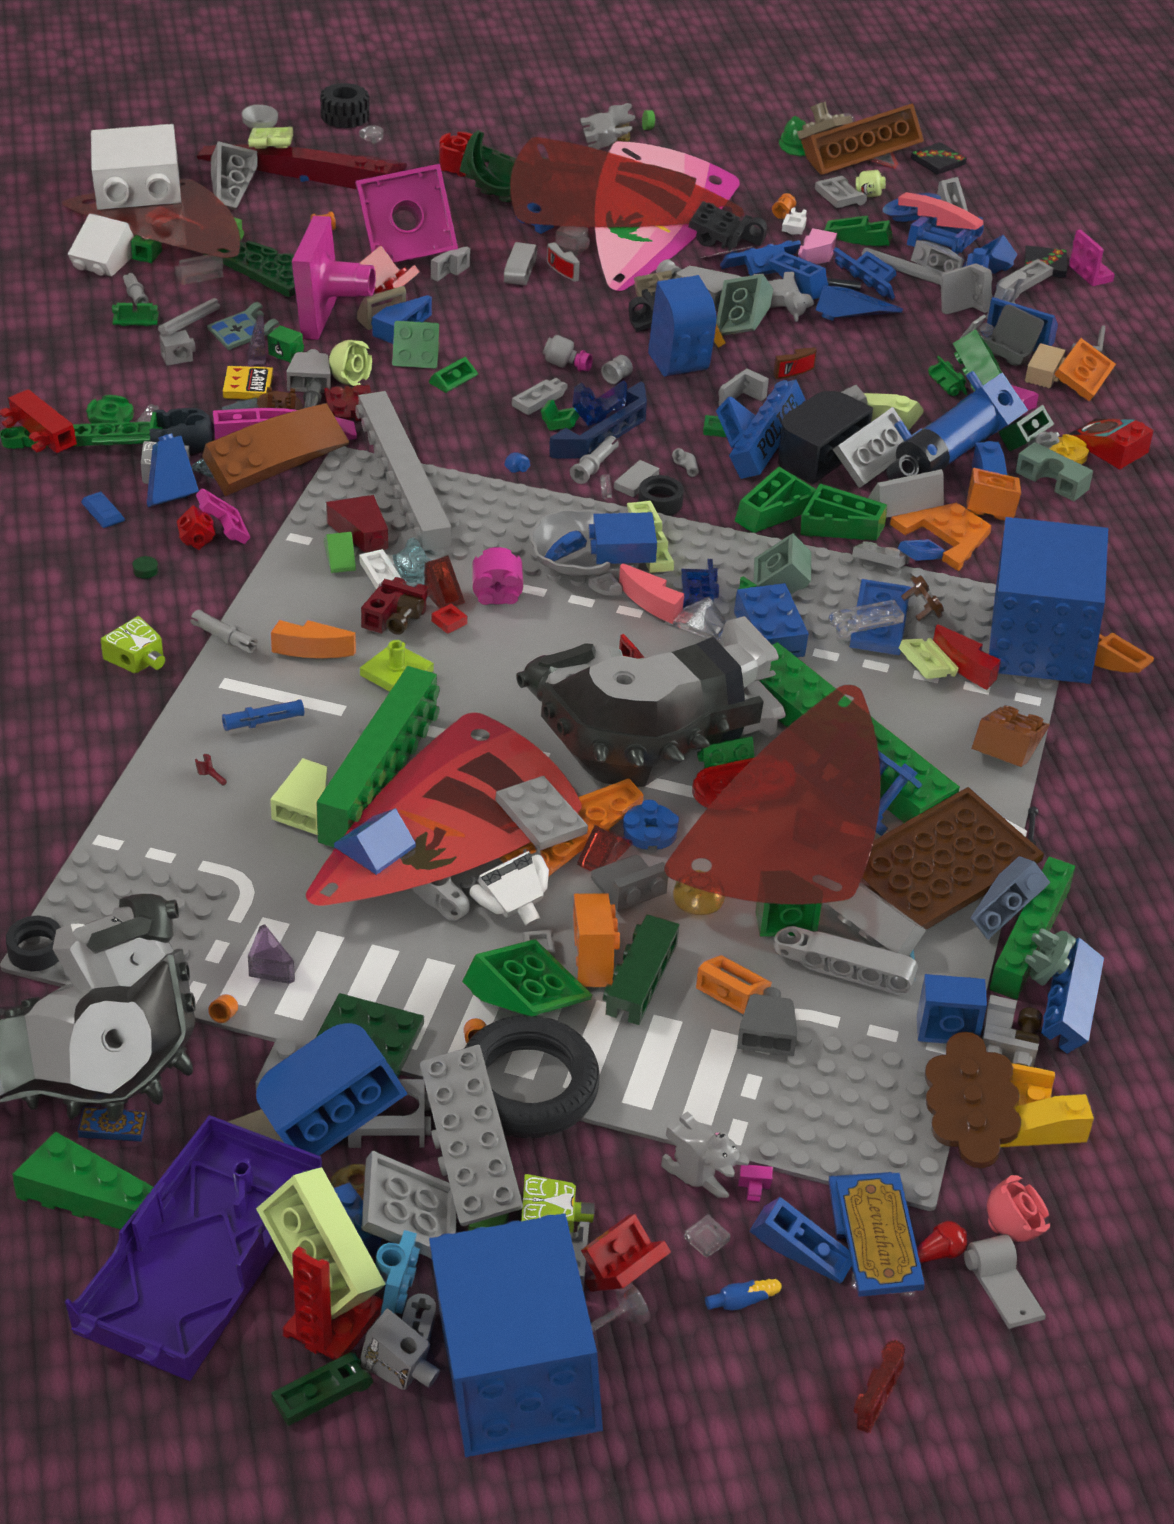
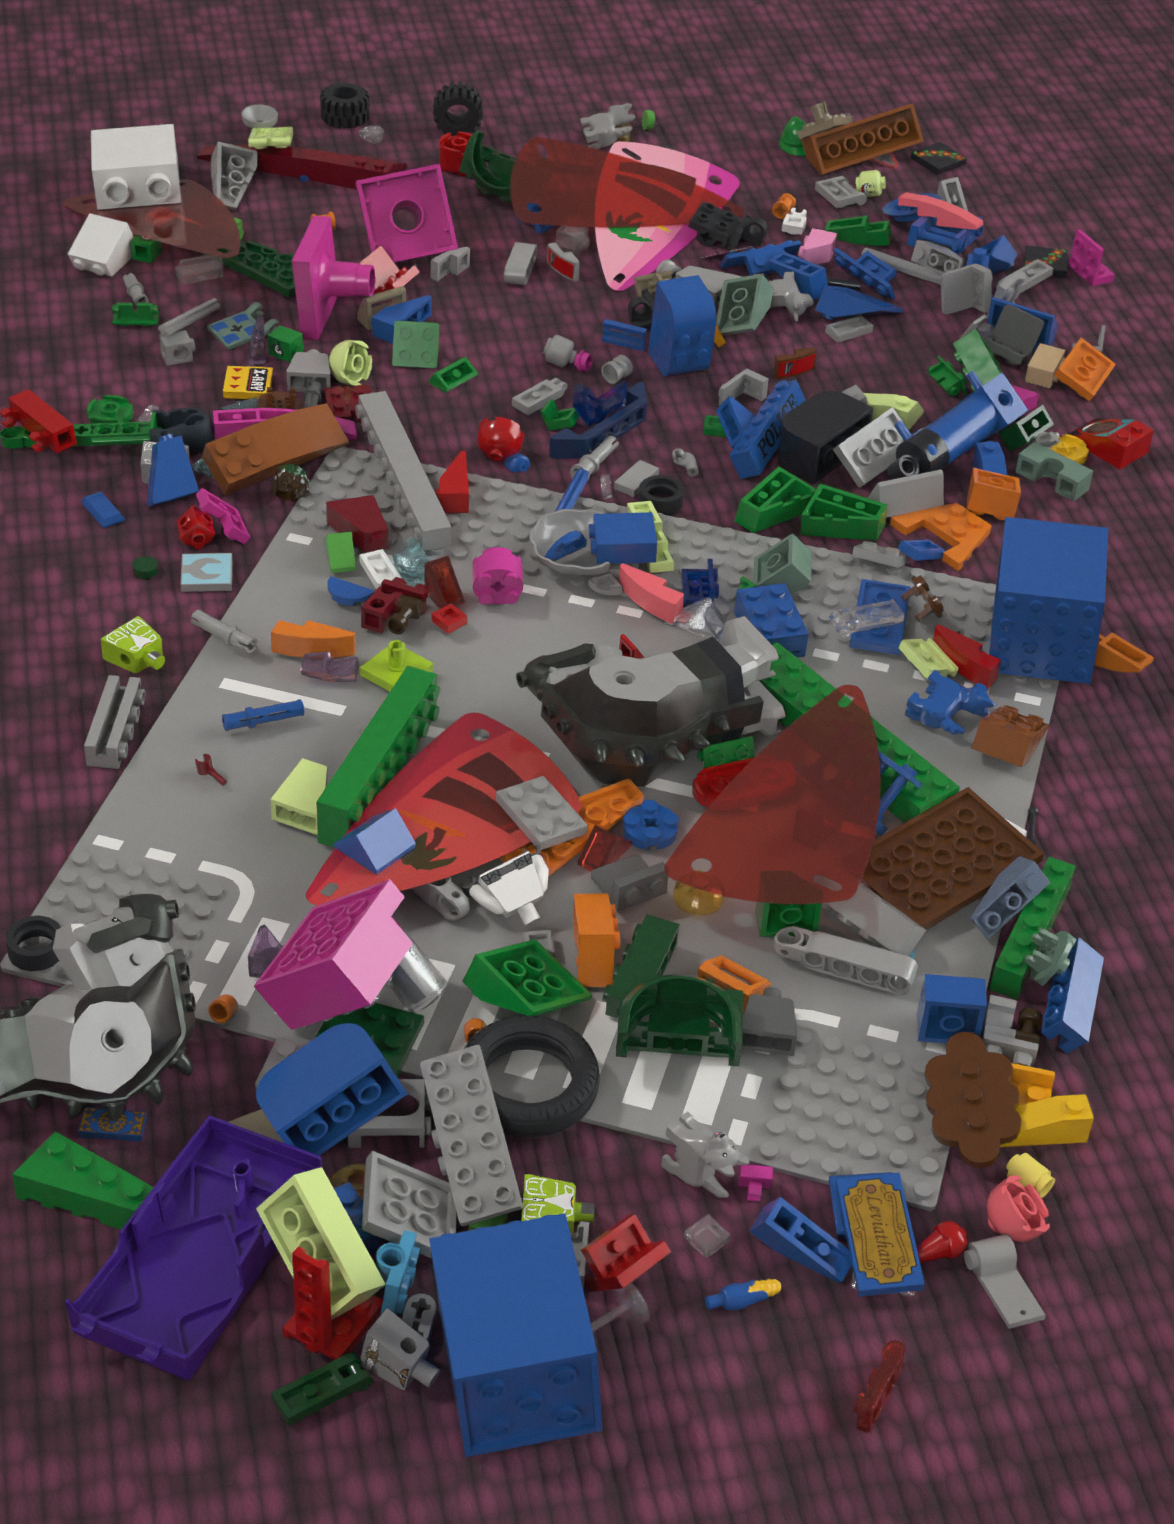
(114, 723): none -> light grey brick
(206, 572): none -> tile
(290, 482): none -> dark brown piece
(323, 667): none -> slope
(345, 958): none -> dark pink piece
(346, 592): none -> blue tile
(454, 487): none -> red slope
(457, 95): none -> black tyre
(499, 438): none -> red cylinder
(573, 490): none -> blue axle
(624, 338): none -> blue tile
(680, 1017): none -> dark green piece
(849, 328): none -> light grey tile
(944, 700): none -> blue animal
(1031, 1173): none -> light yellow brick

